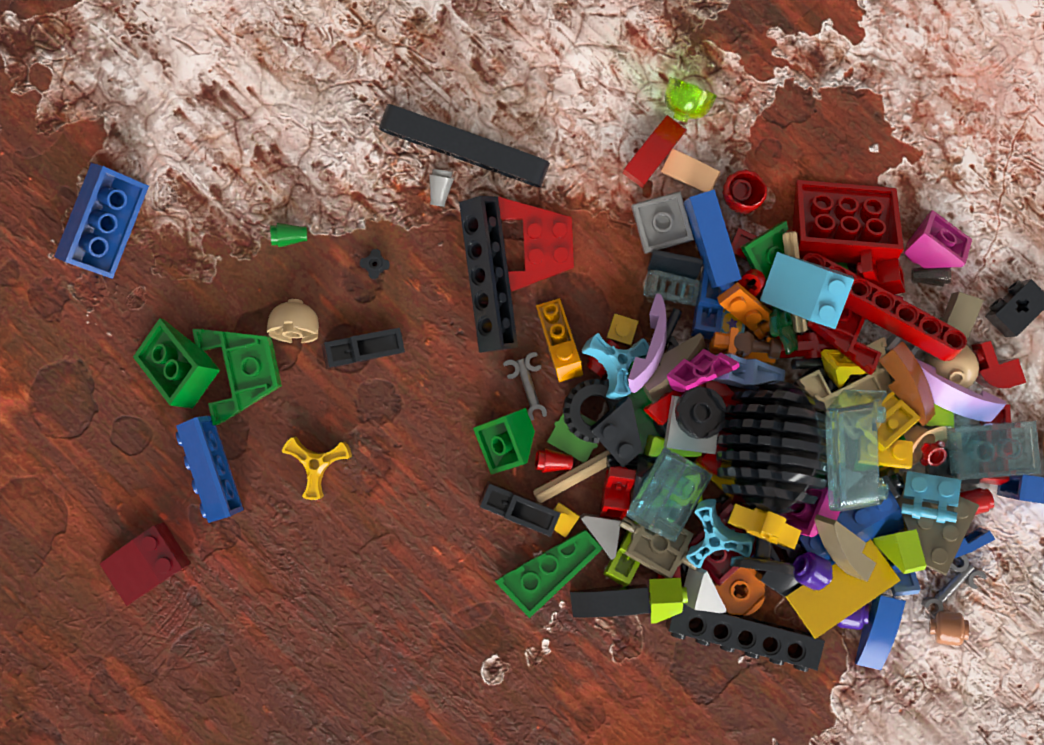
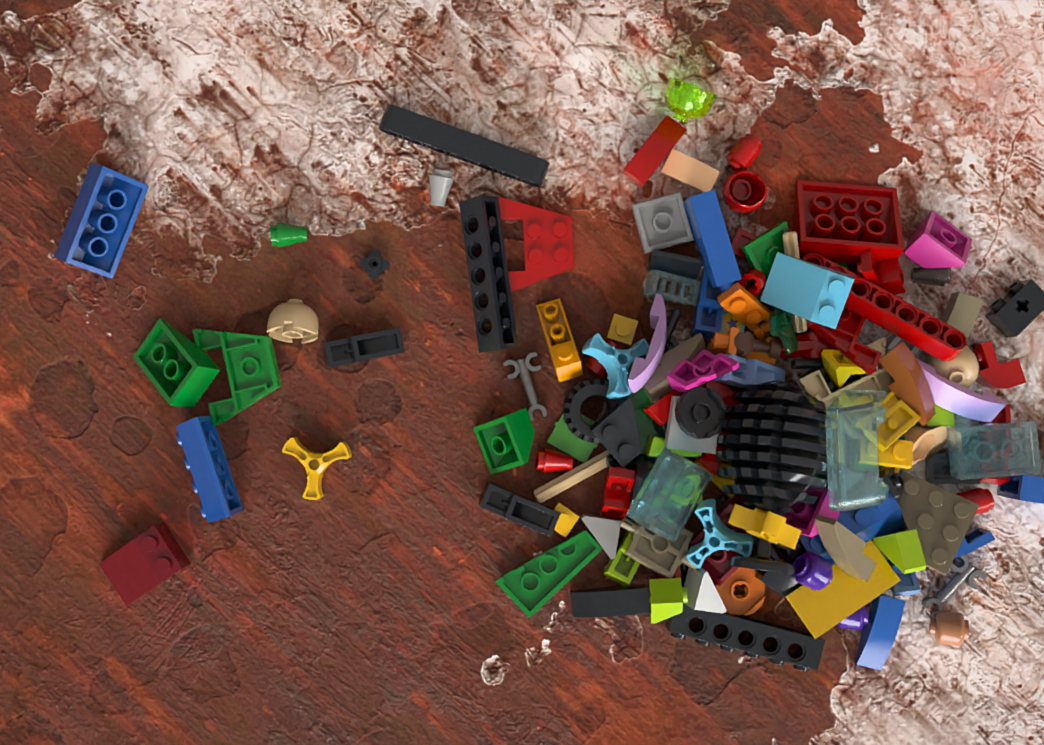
(743, 153): none -> red brick
(931, 489): medium azure plate -> none
(933, 453): red plate -> none

